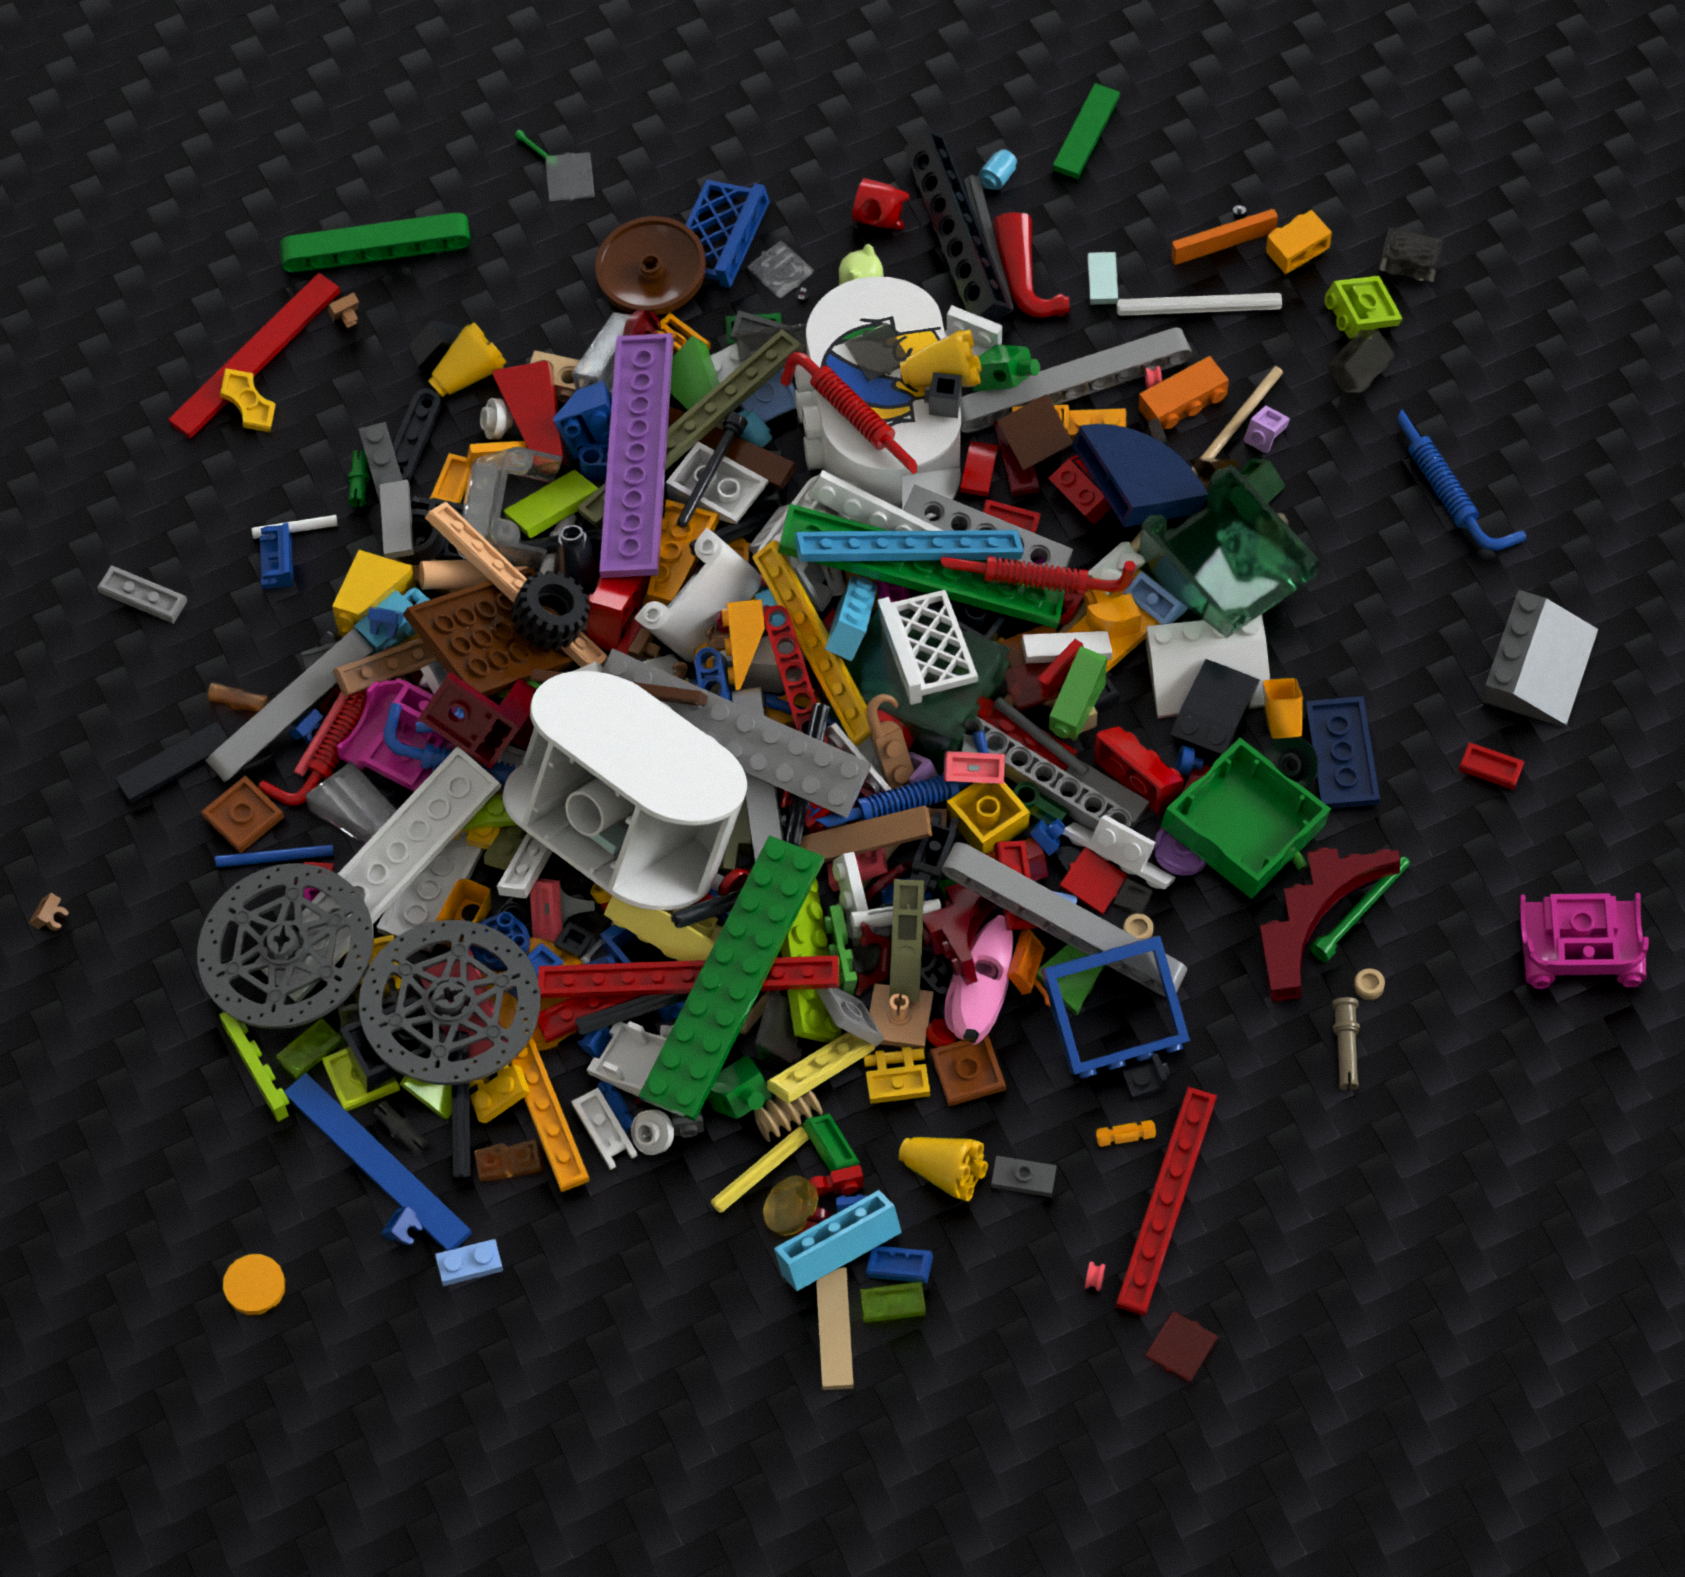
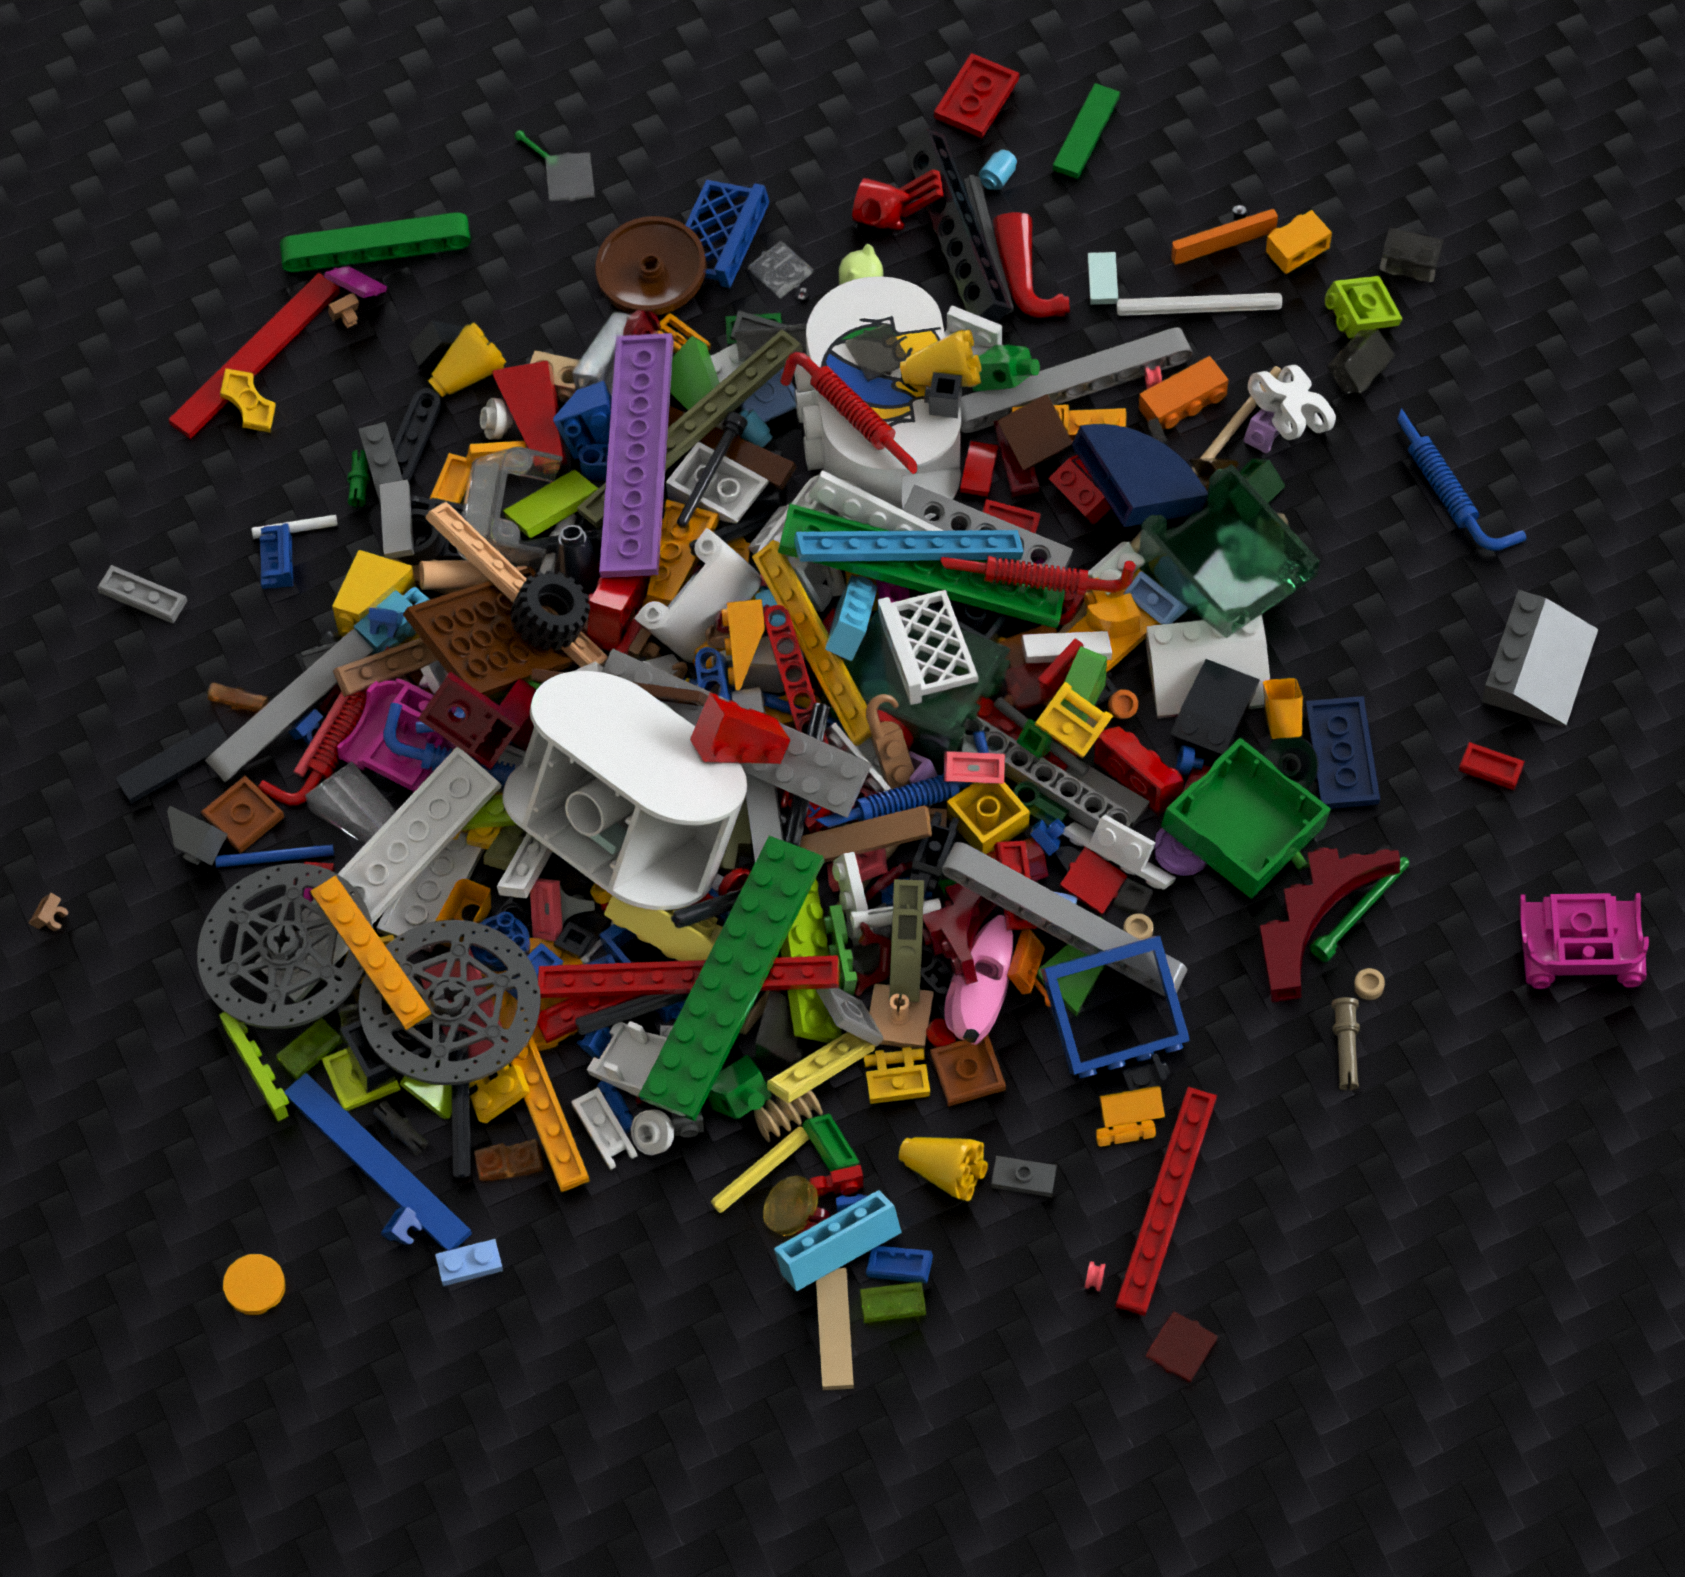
(195, 837): none -> dark grey slope
(355, 281): none -> magenta piece
(370, 952): none -> light orange plate
(738, 734): none -> red wedge
(919, 188): none -> red tile
(976, 95): none -> red plate
(1035, 739): none -> green slope
(1069, 728): none -> yellow plate
(1123, 704): none -> orange tile
(1132, 1106): none -> light orange tile
(1291, 402): none -> white piece

